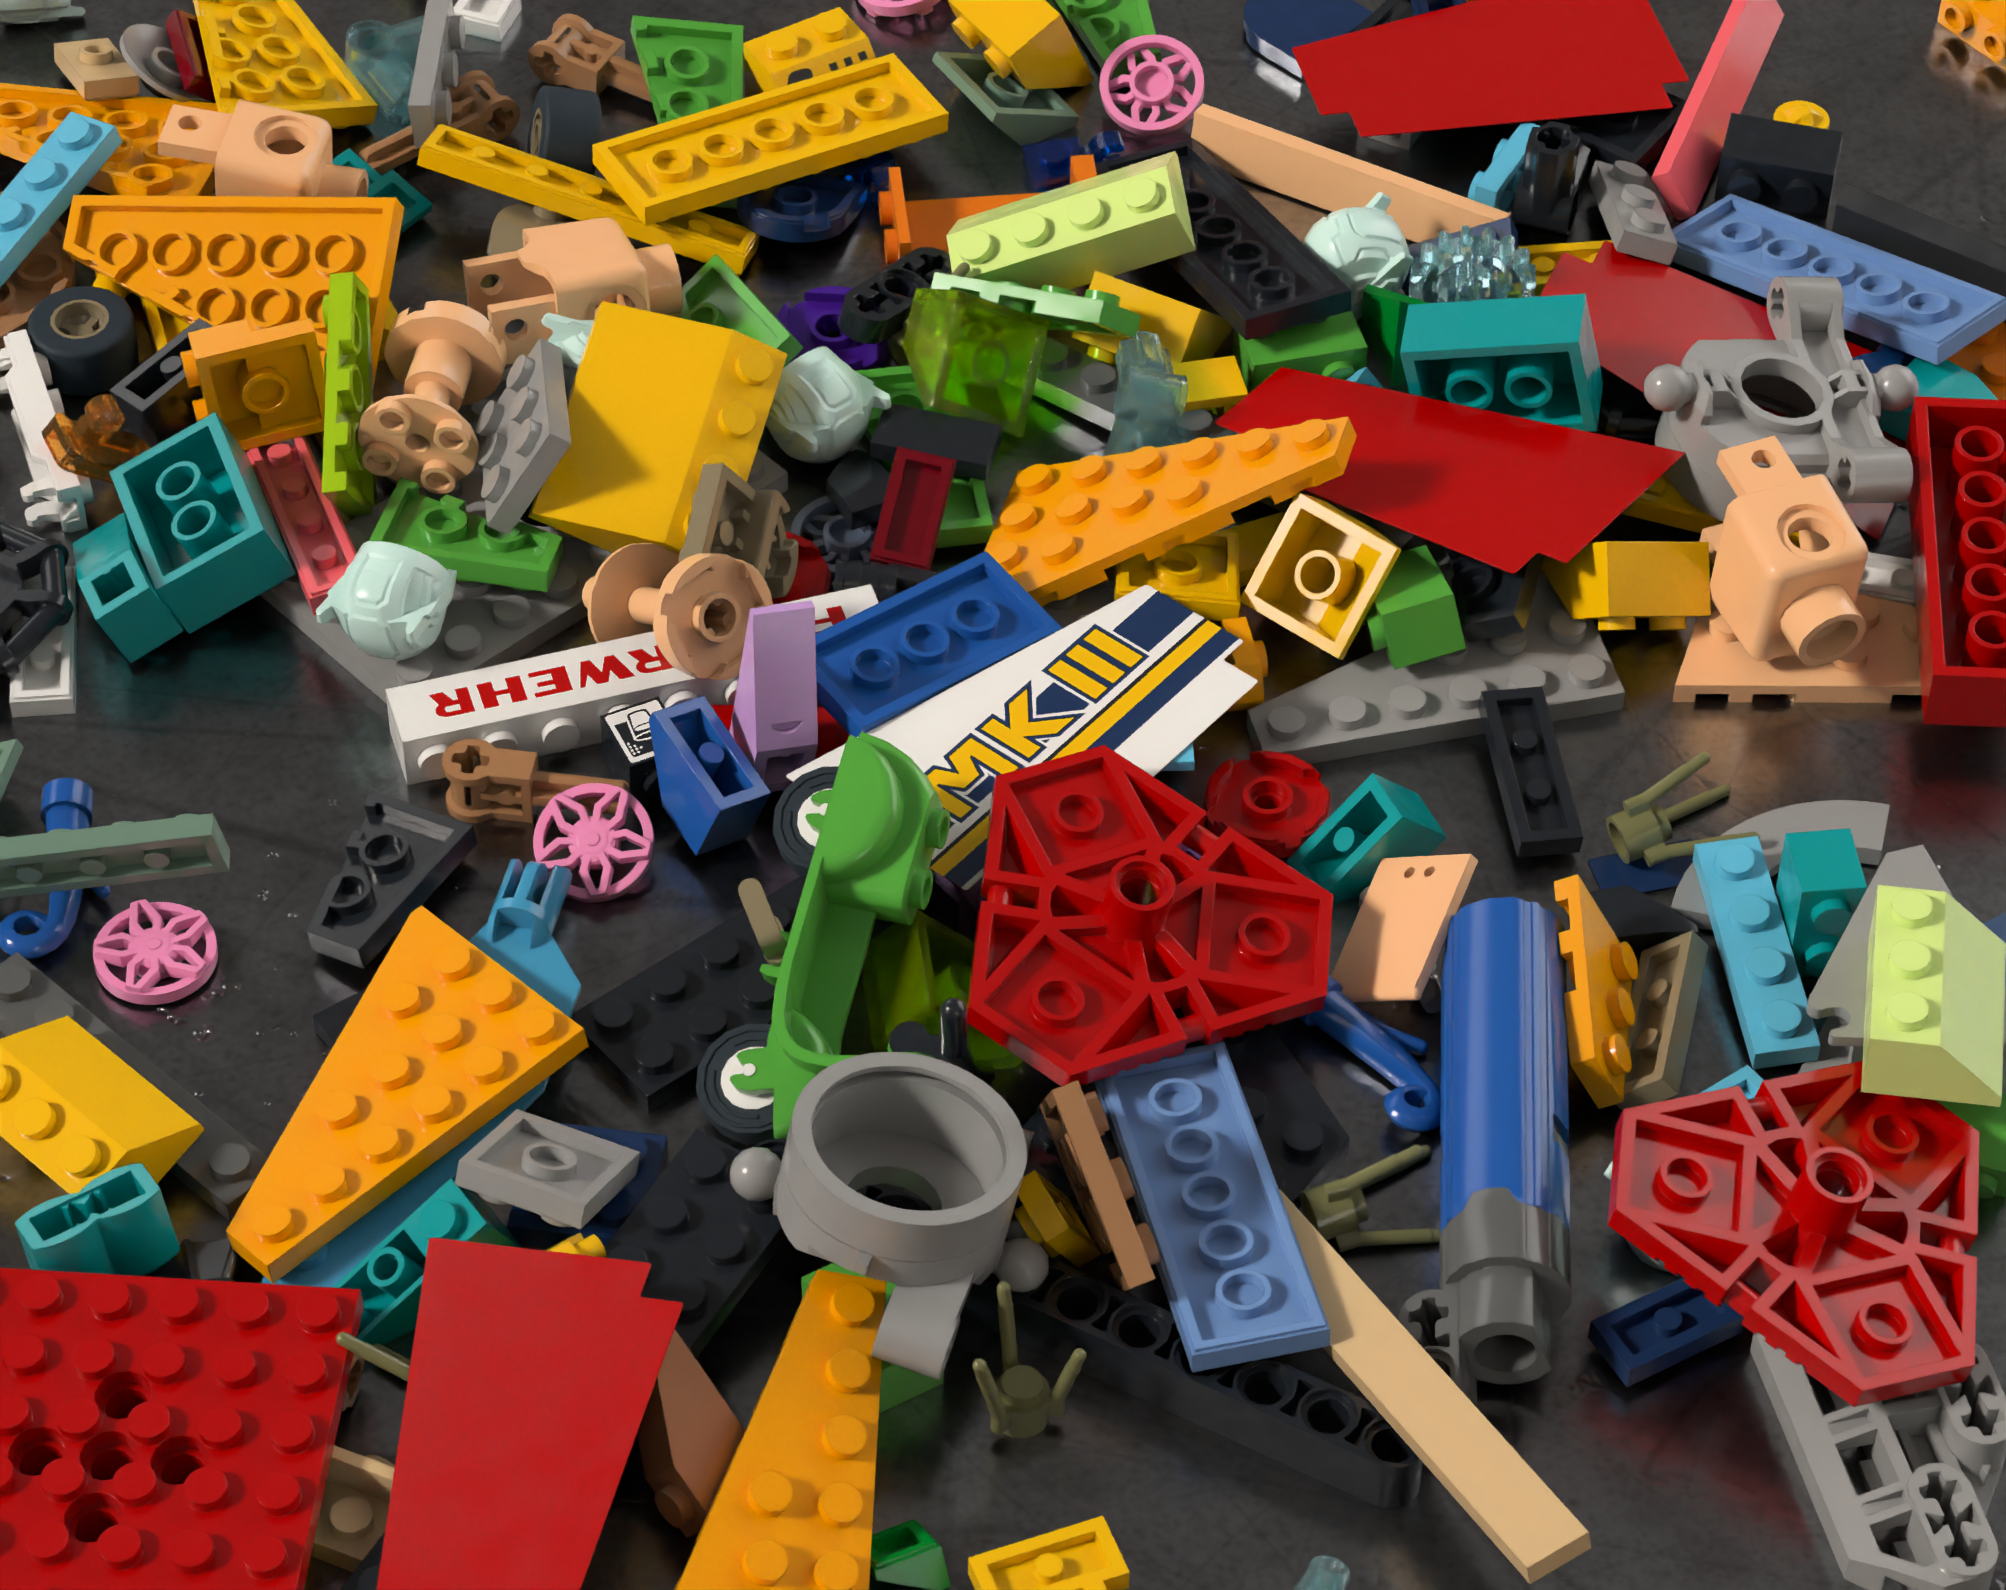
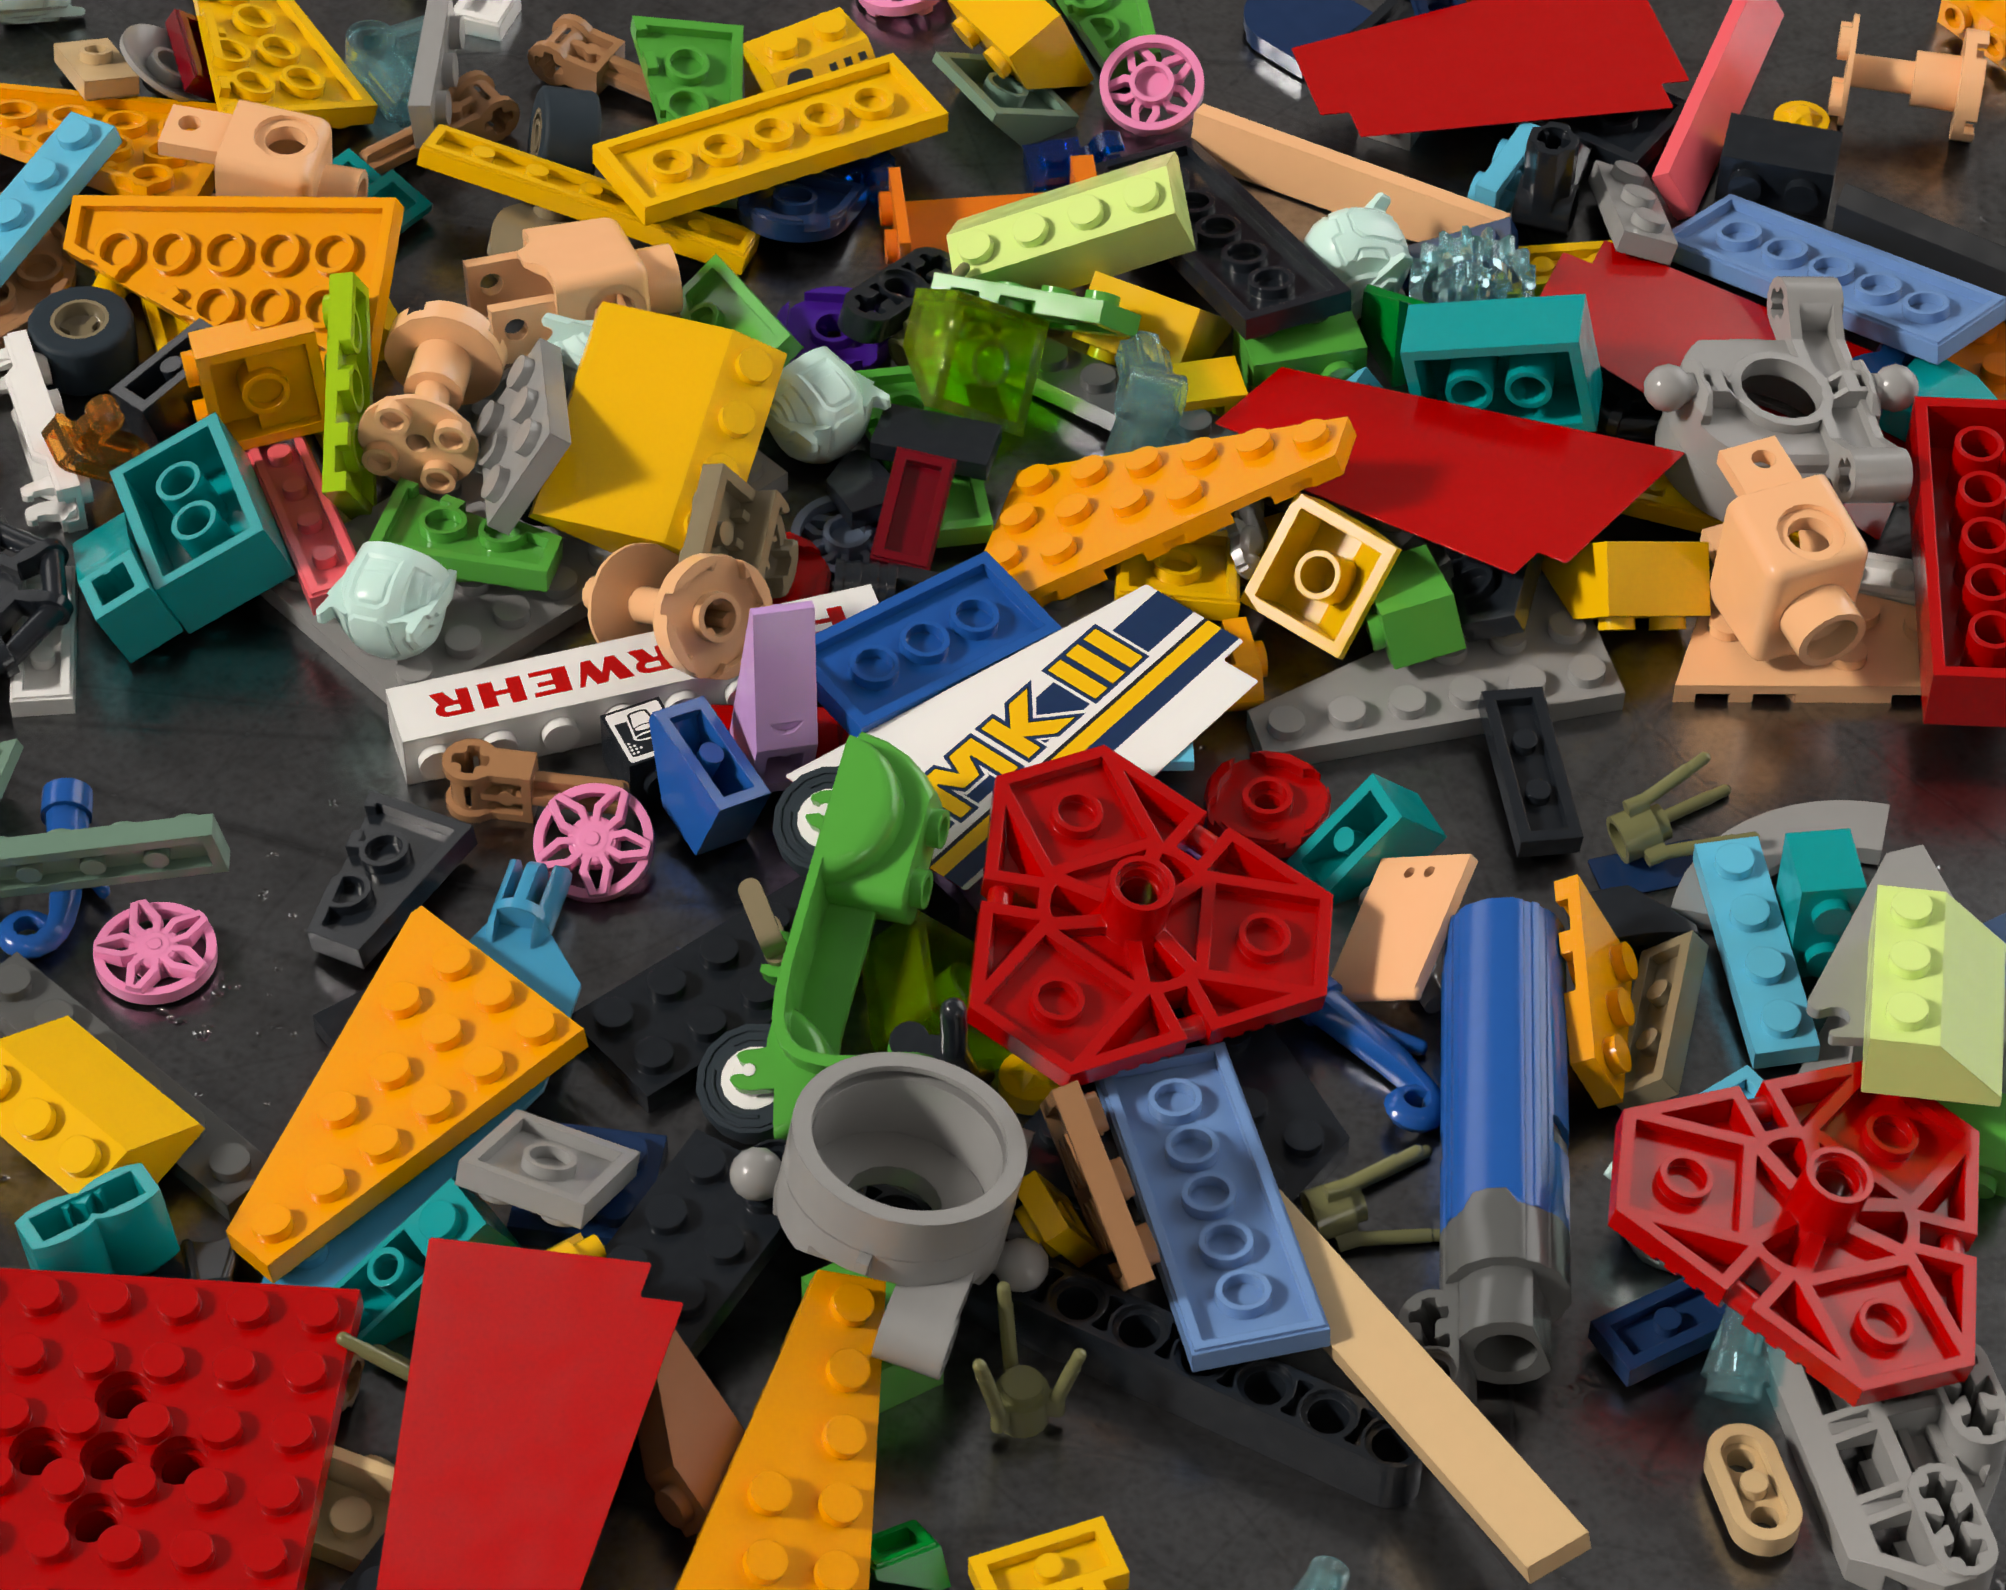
(1023, 1085): none -> yellow tile
(1248, 537): none -> light grey animal
(1736, 1362): none -> clear light blue cone
(1756, 1495): none -> tan plate
(1931, 80): none -> light nougat piece

